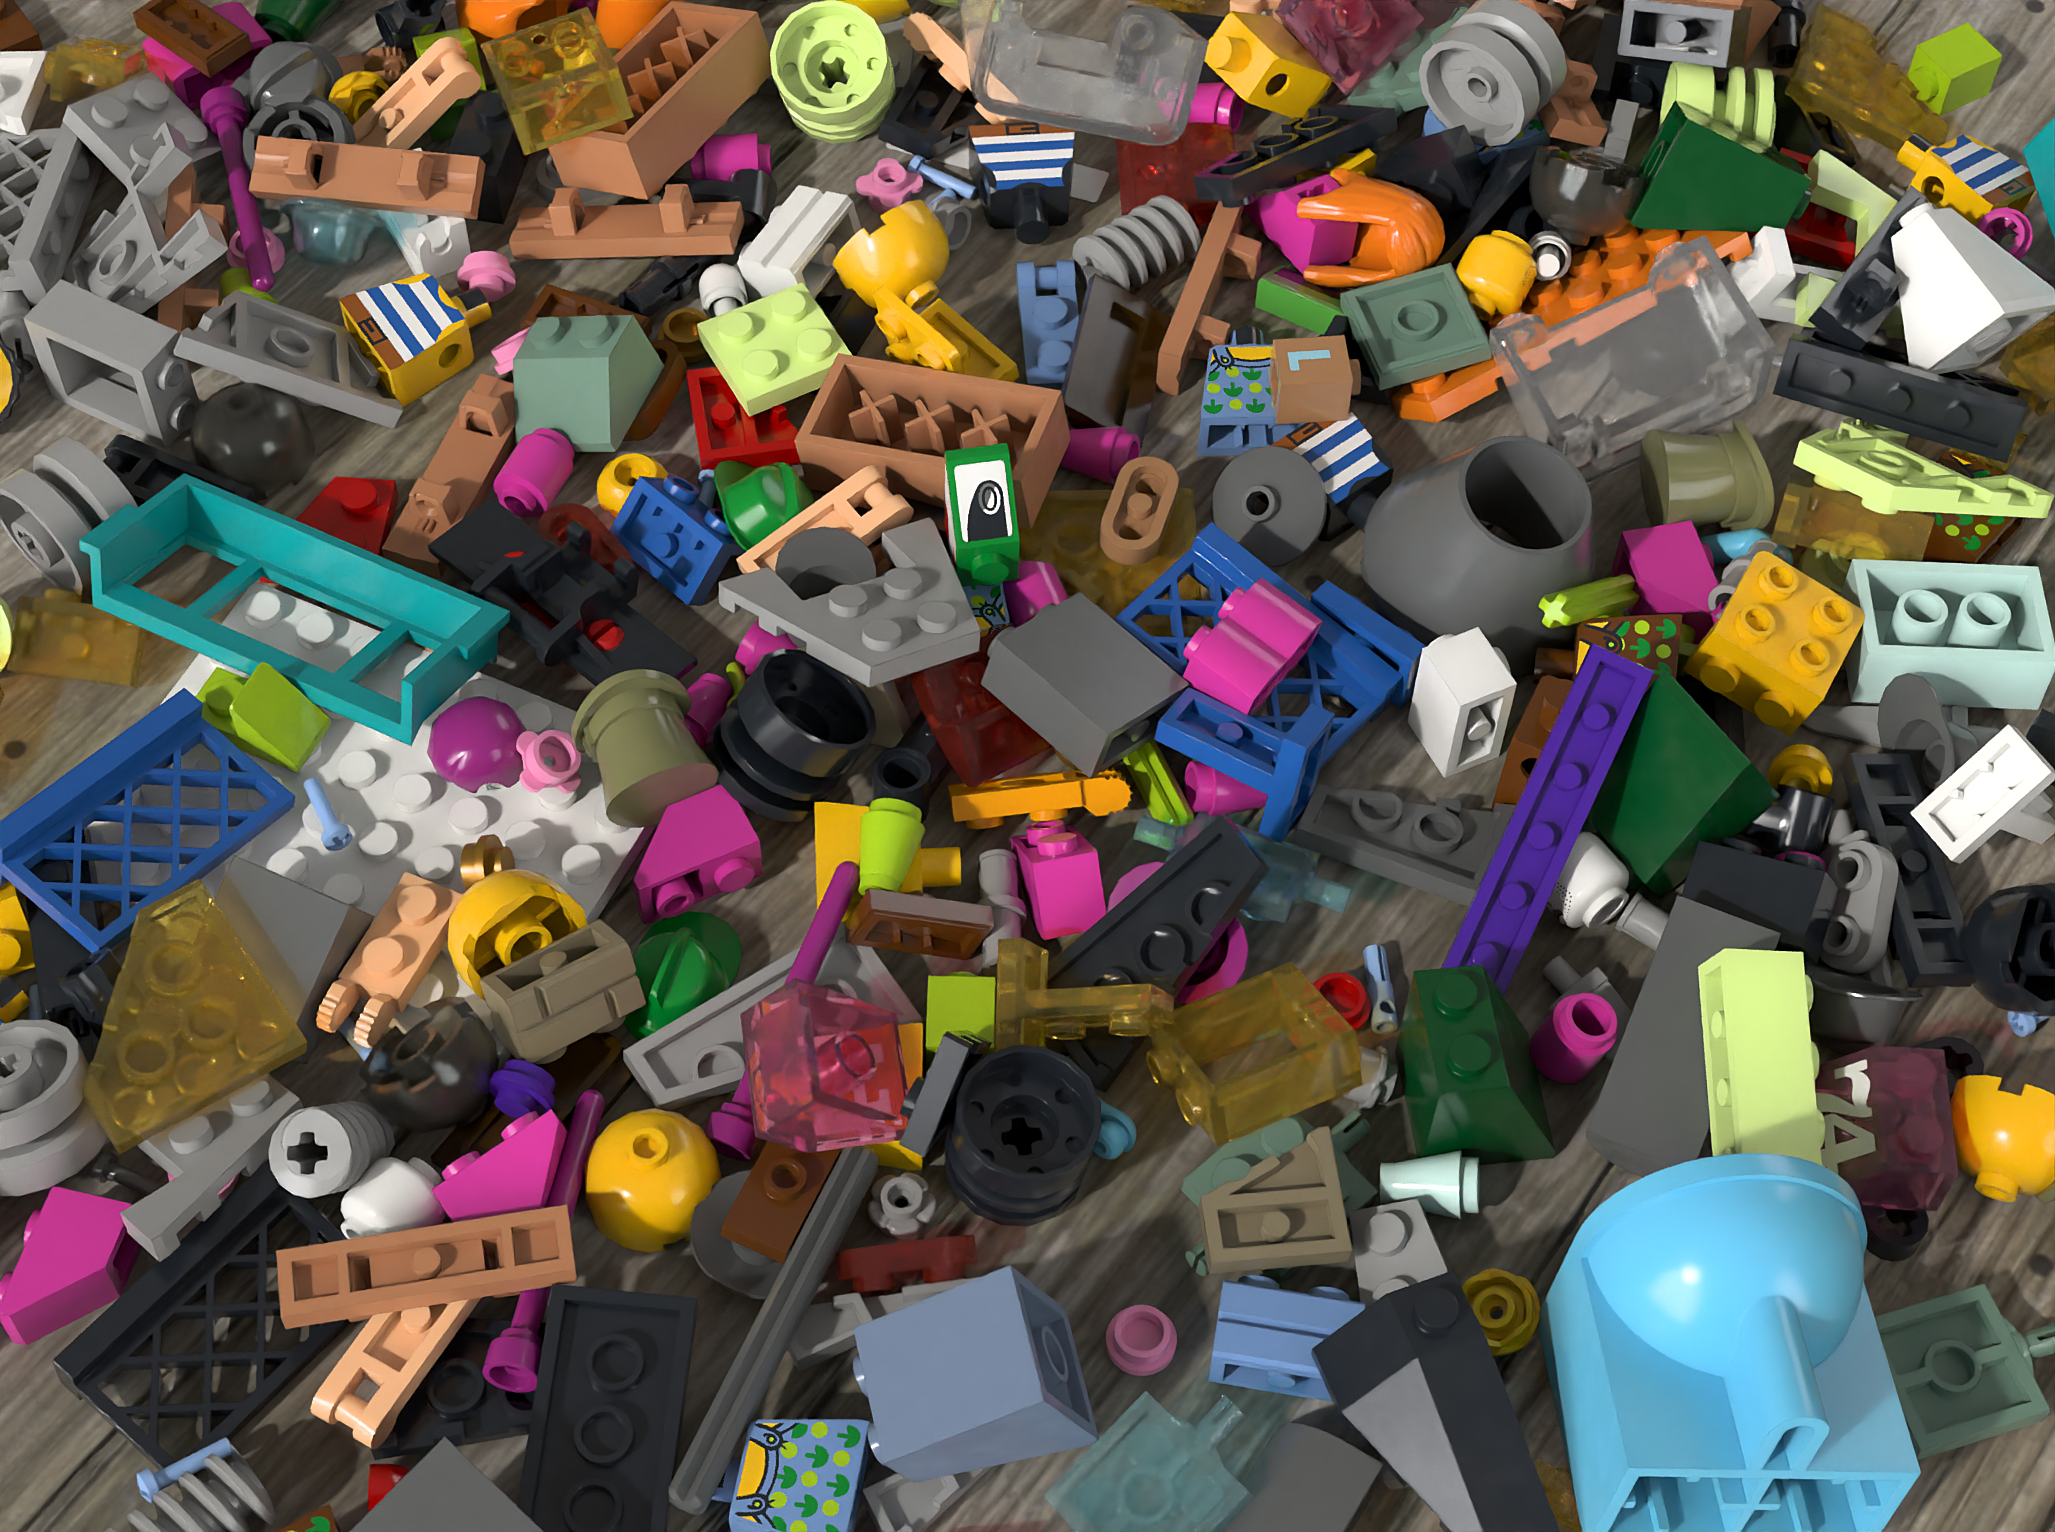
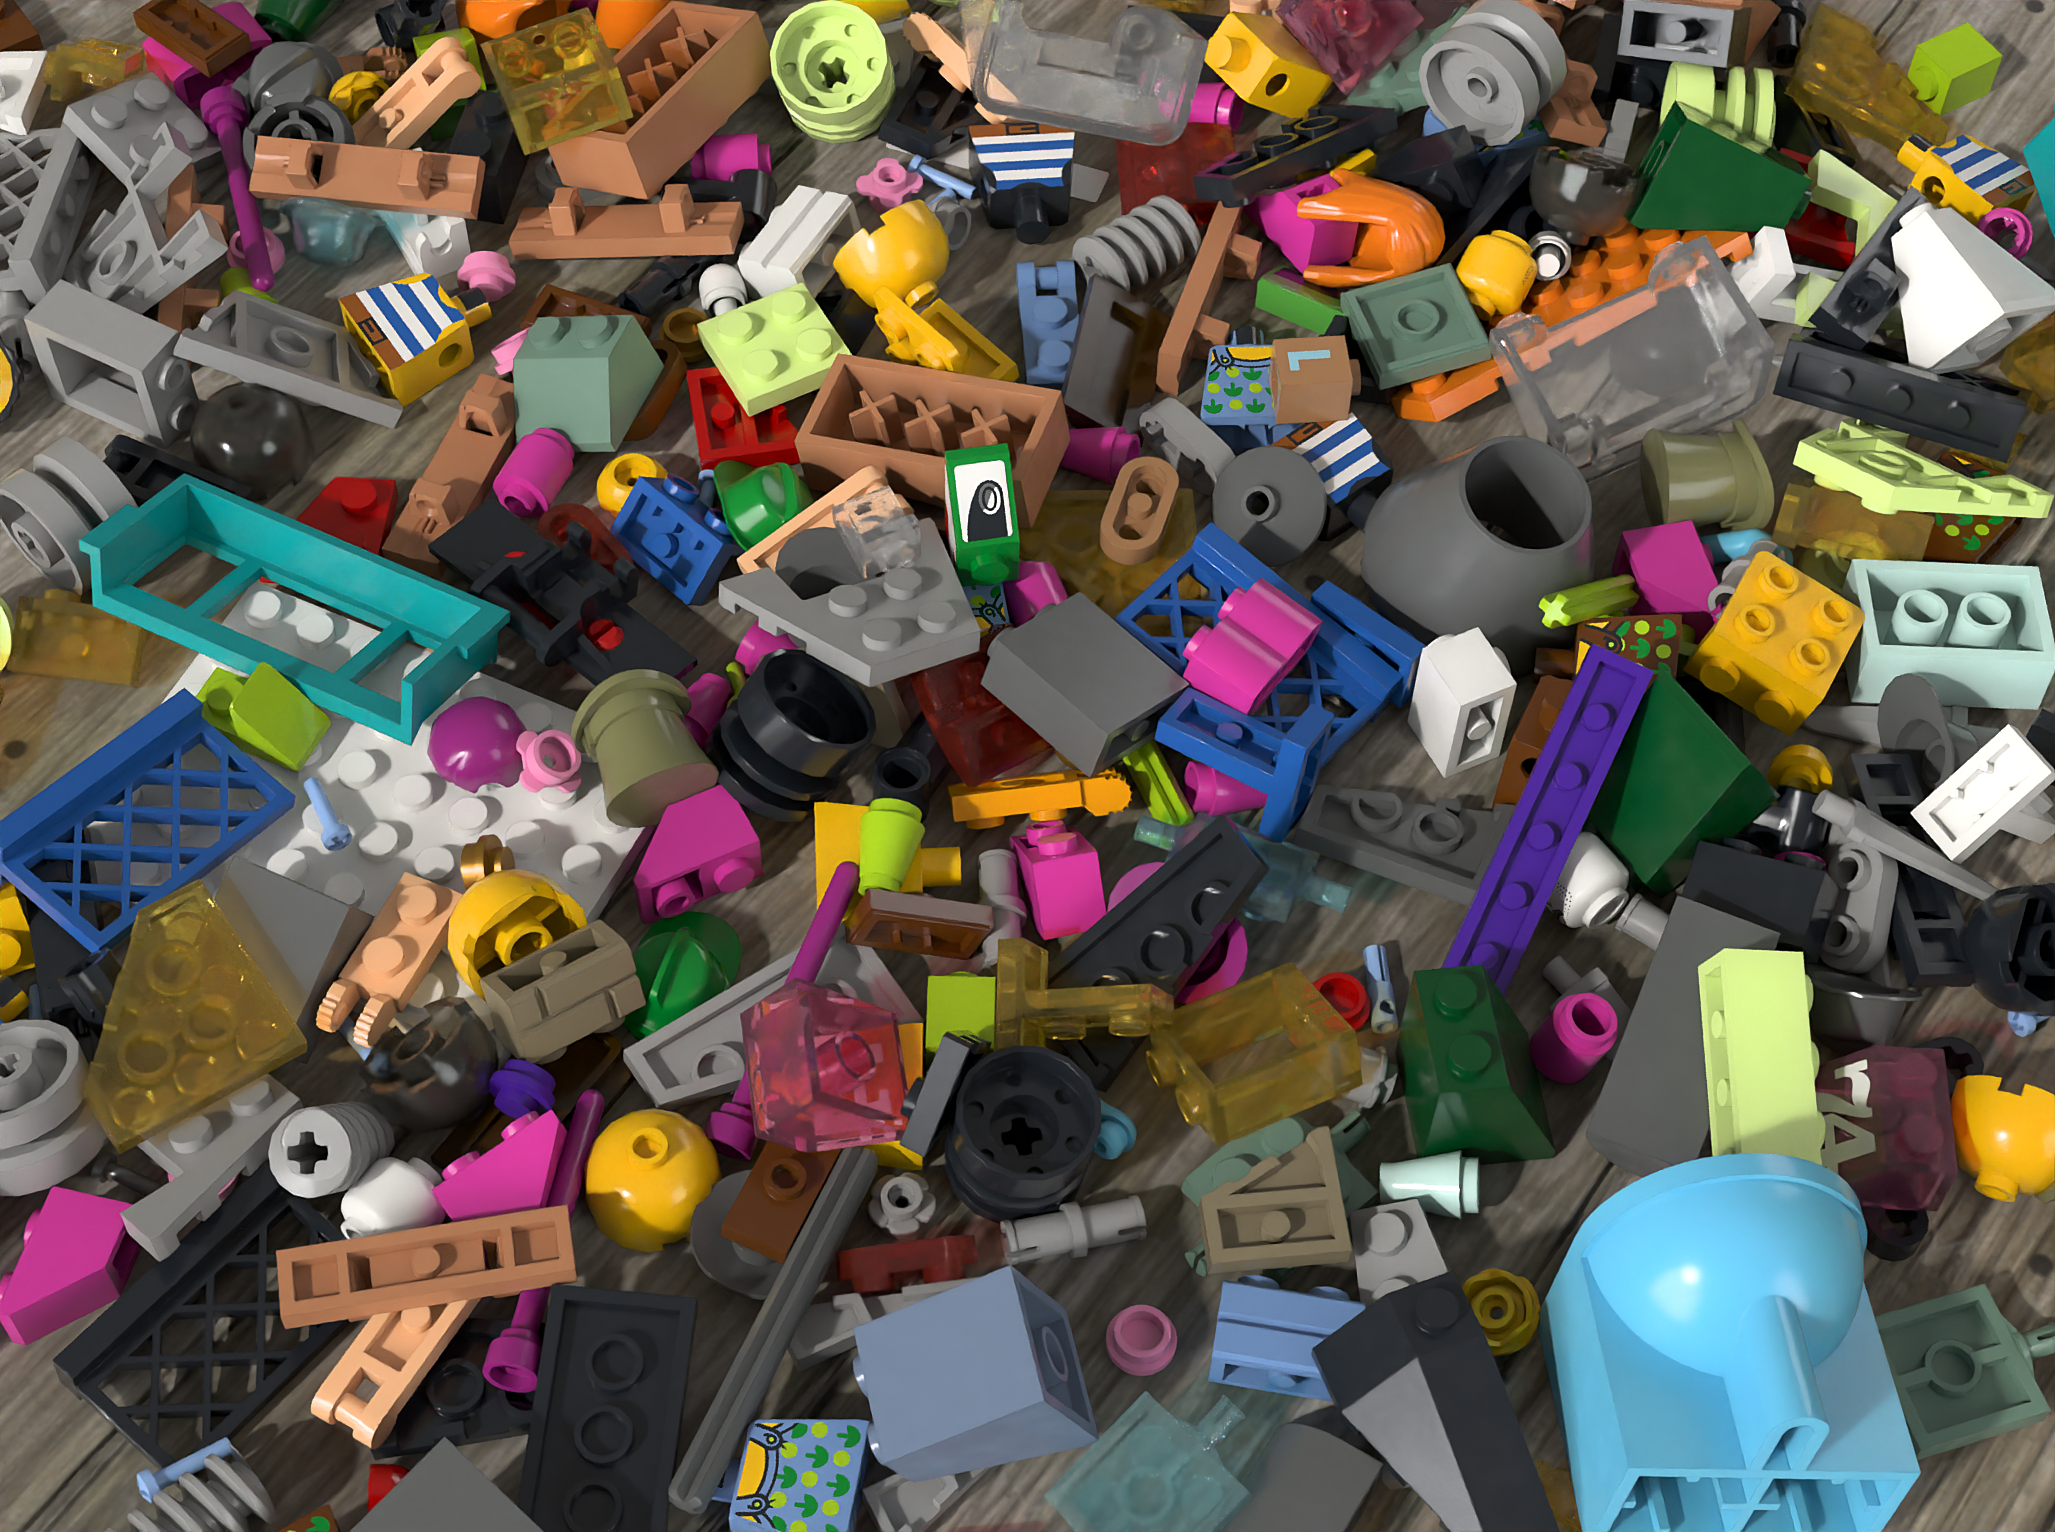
(878, 532): none -> clear bracket
(1073, 1230): none -> light grey pin
(1186, 443): none -> light grey beam
(1878, 833): none -> light grey bar

